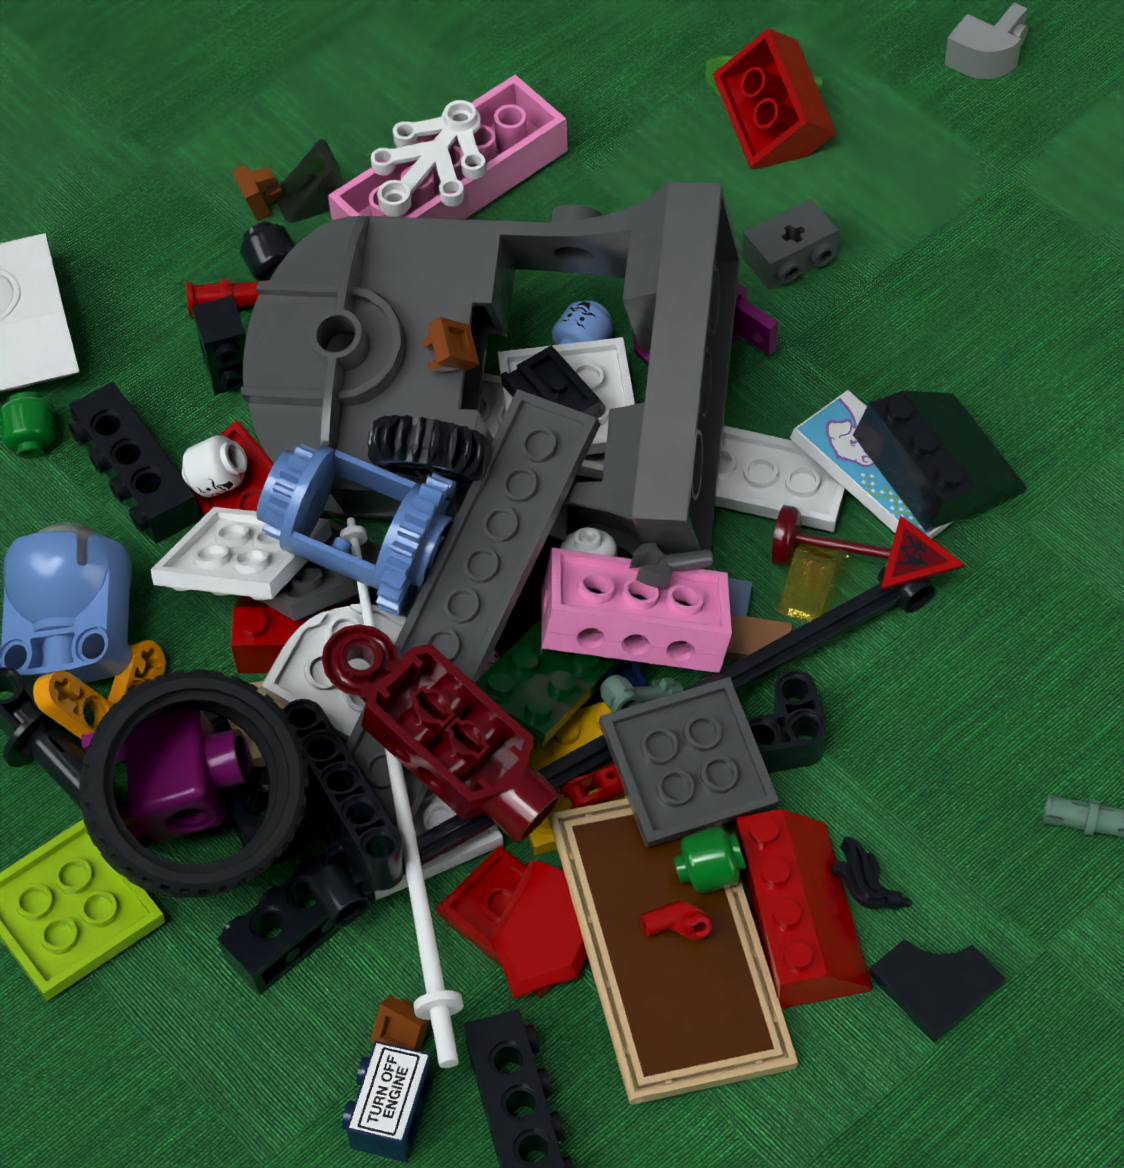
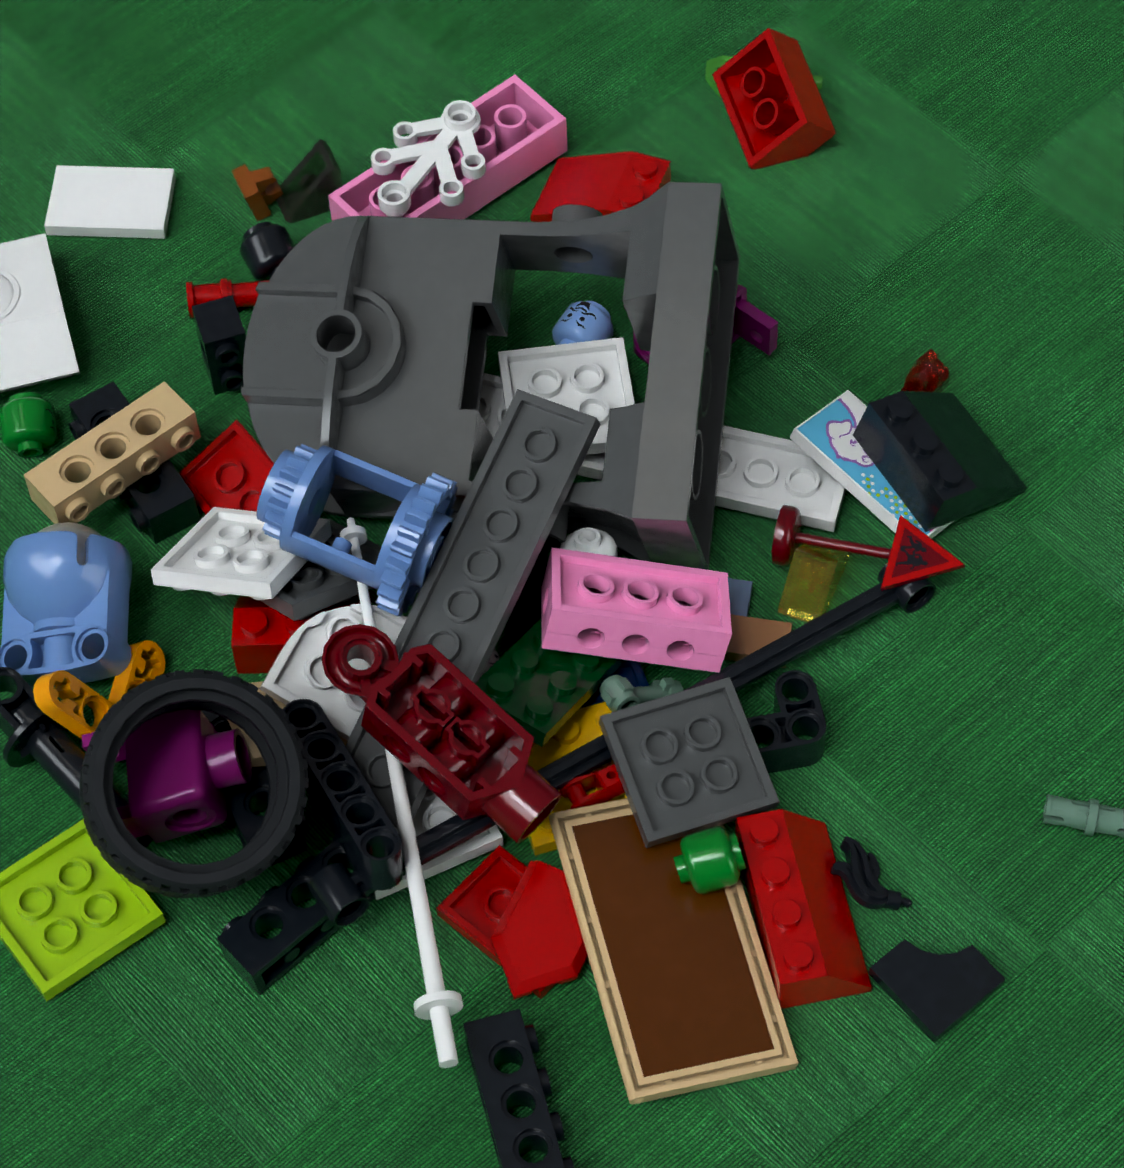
(110, 202): none -> white tile
(113, 455): none -> tan brick
(214, 466): white head -> none
(389, 1101): brick -> none
(398, 1025): dark orange tile -> none
(427, 446): black gear -> none
(452, 346): dark orange tile -> none
(552, 379): black plate -> none
(602, 182): none -> red slope
(657, 567): dark grey bar -> none
(678, 917): red arm -> none
(790, 244): dark grey brick -> none
(926, 374): none -> clear red piece
(987, 49): light grey brick -> none

